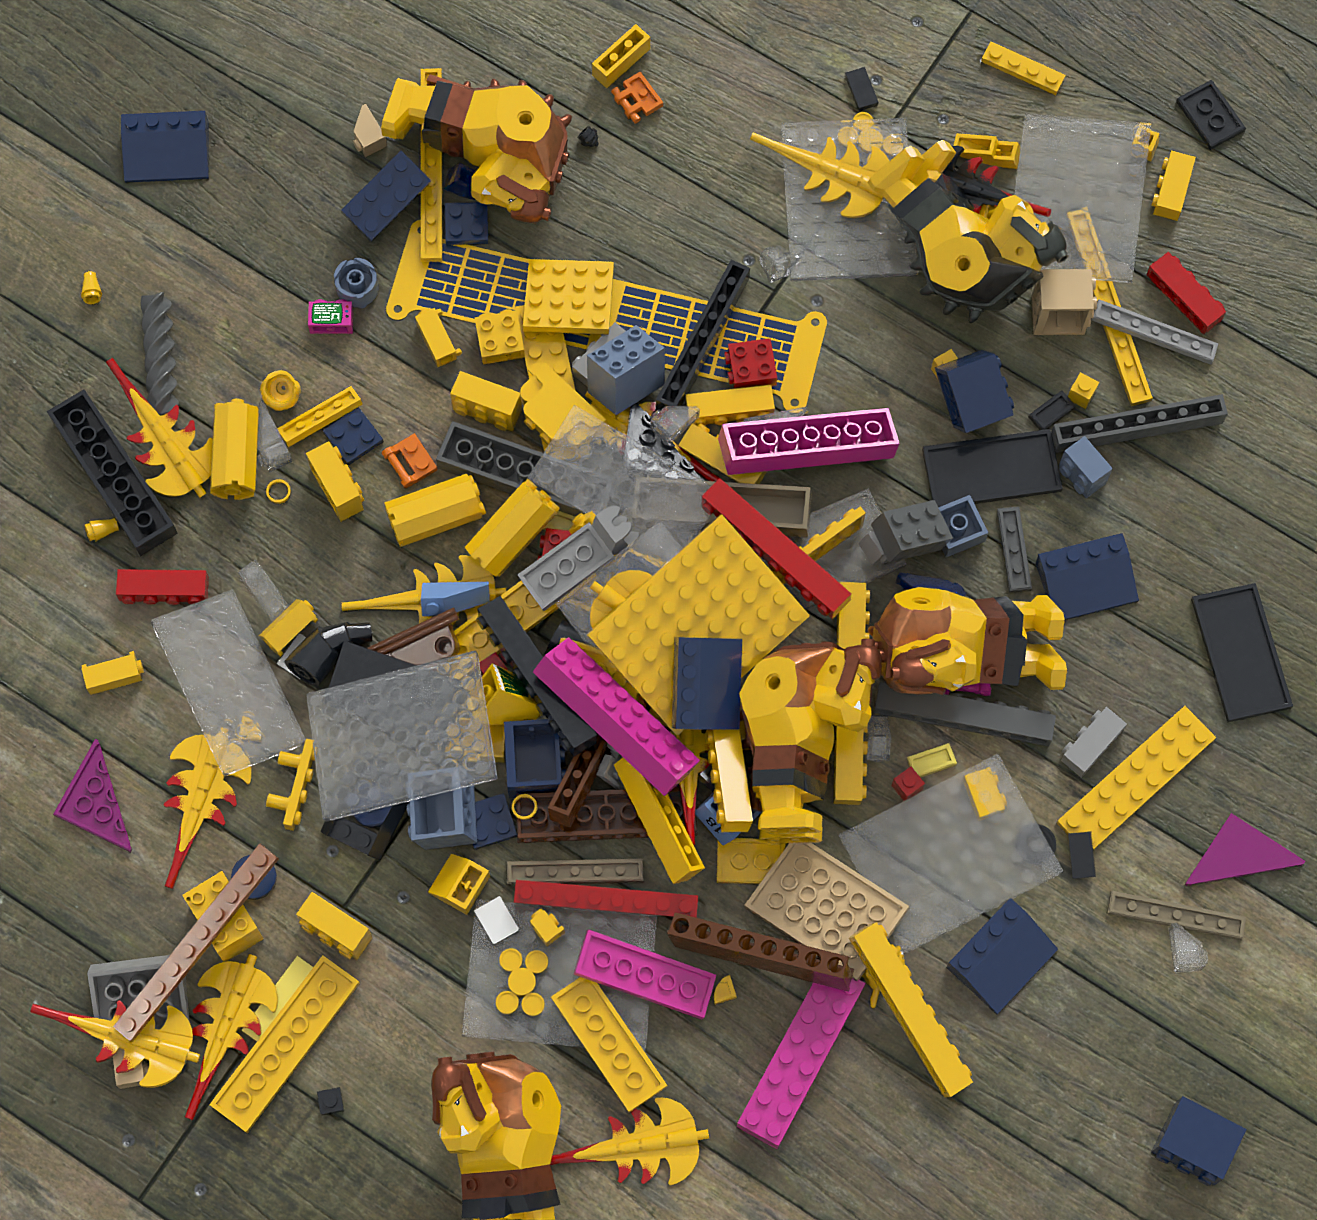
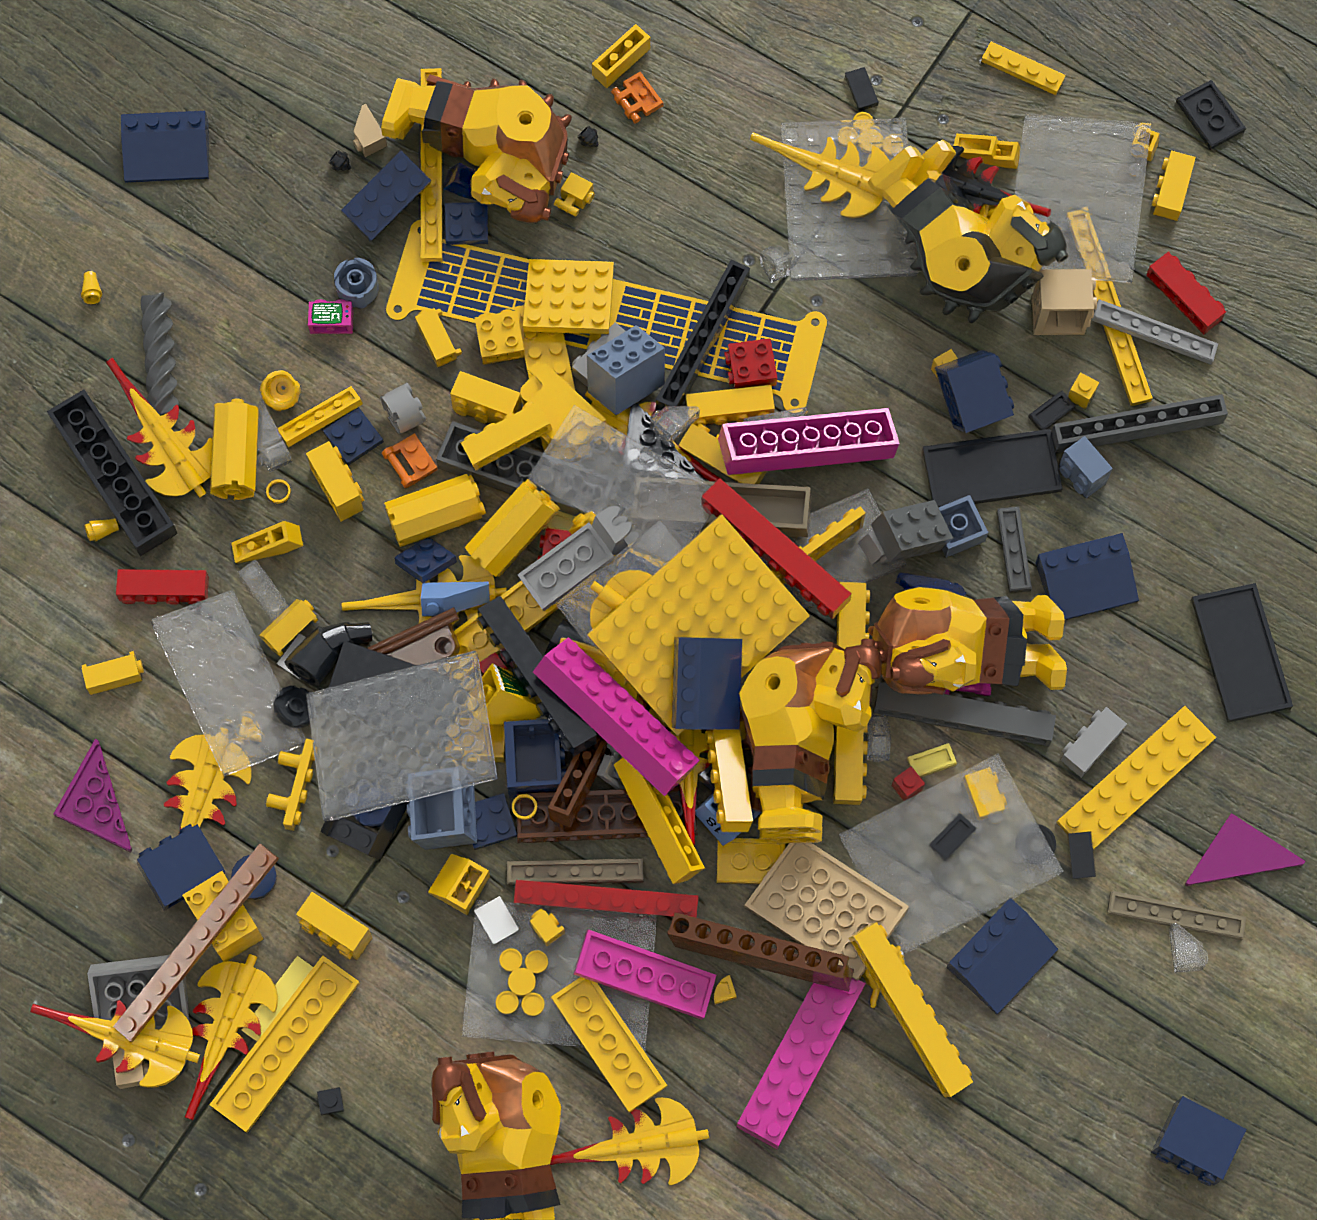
(178, 865): none -> dark blue container
(268, 542): none -> yellow slope
(292, 706): none -> black tile
(340, 161): none -> black plate
(402, 408): none -> light grey brick
(425, 559): none -> dark blue plate
(506, 435): none -> yellow brick
(575, 192): none -> yellow brick
(952, 837): none -> black tile

